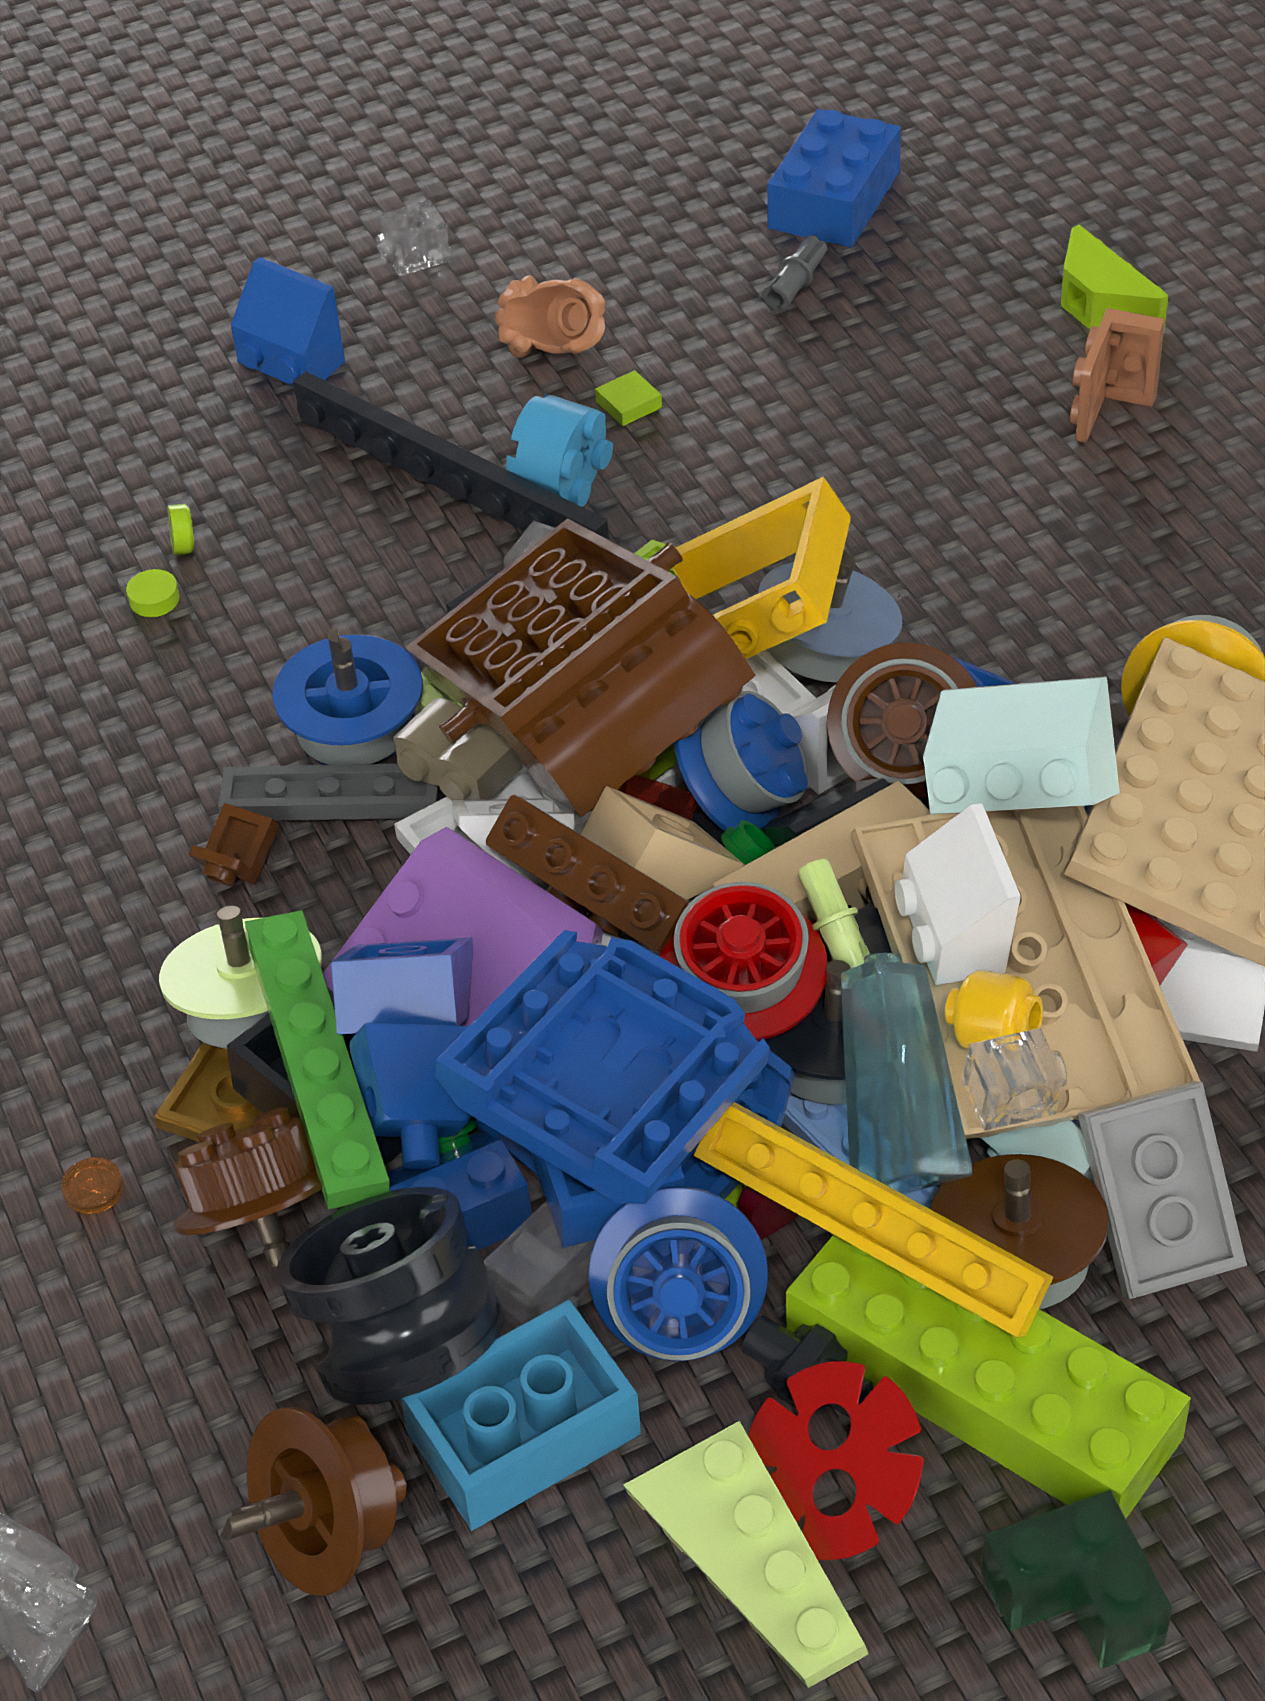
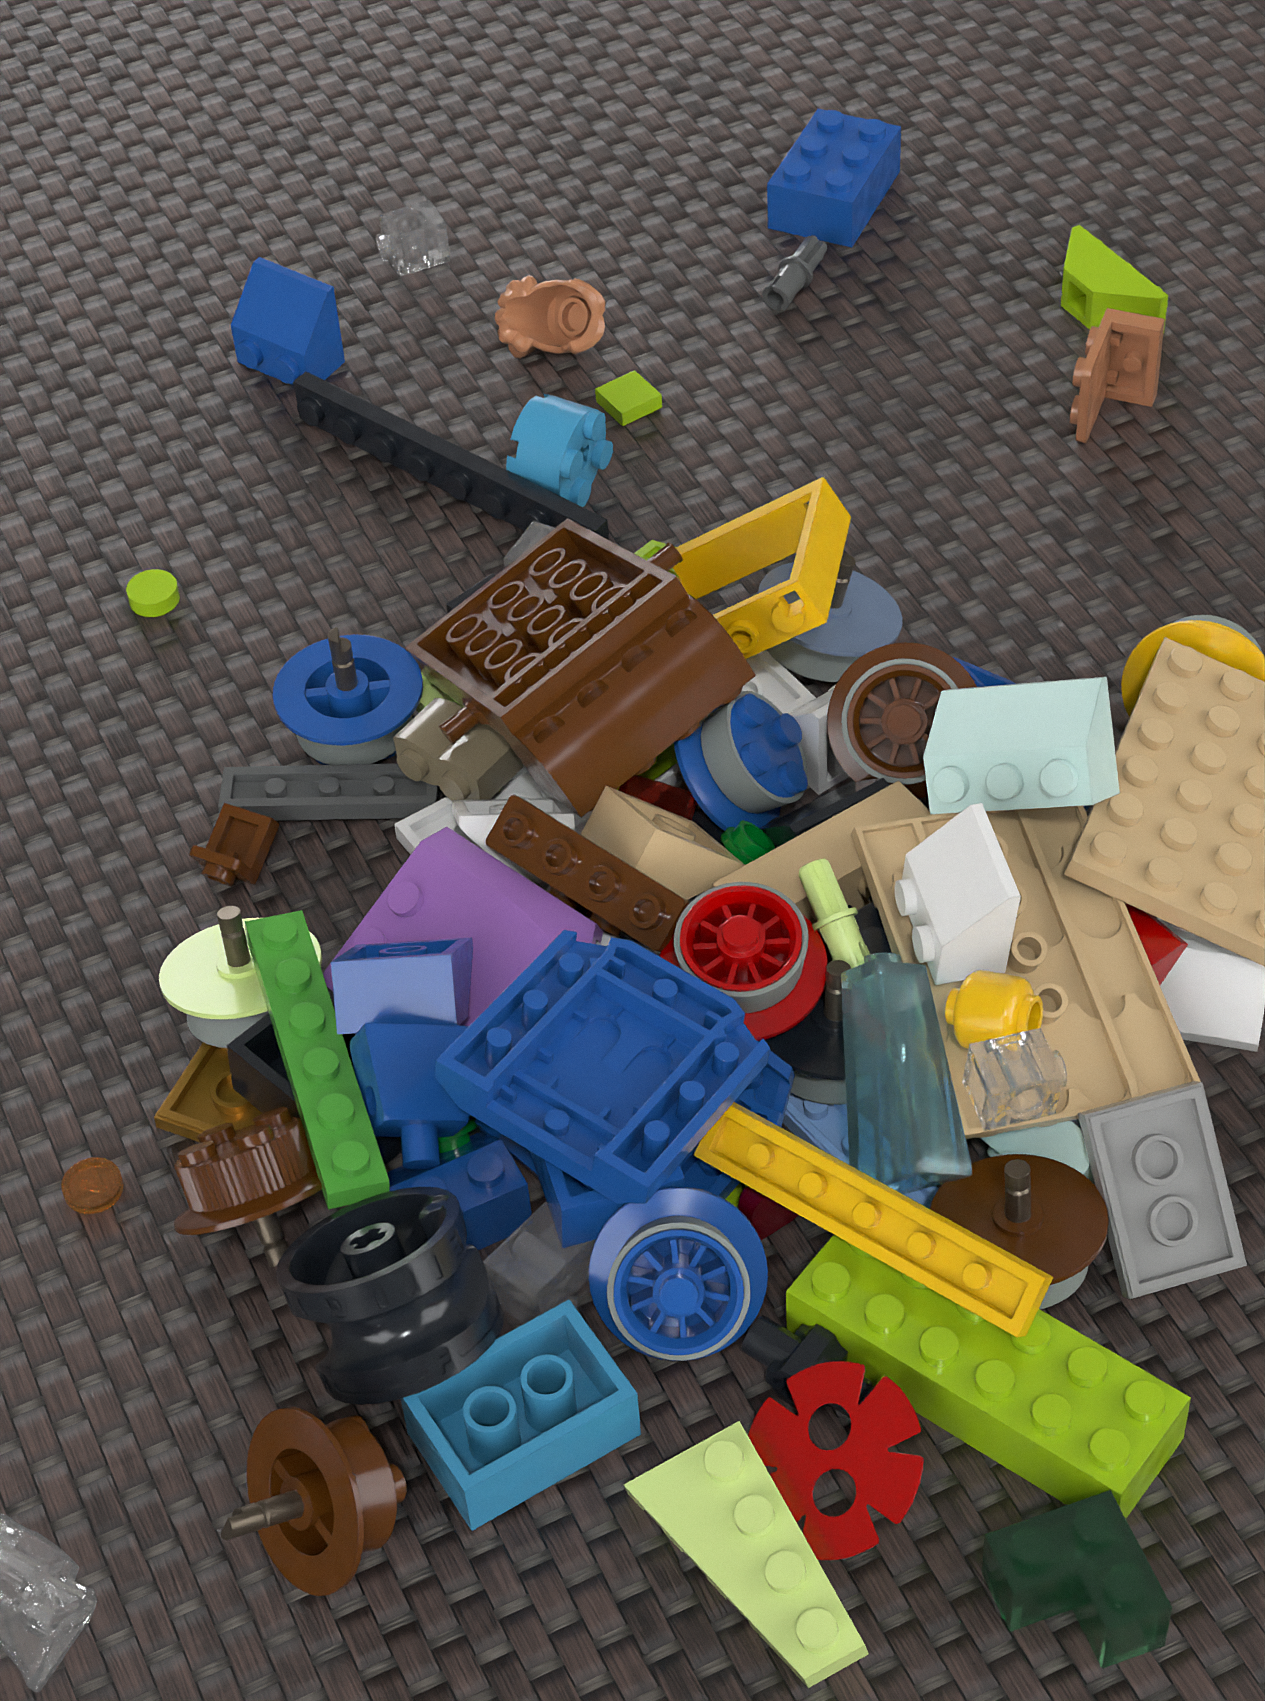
(180, 529): lime tile -> none

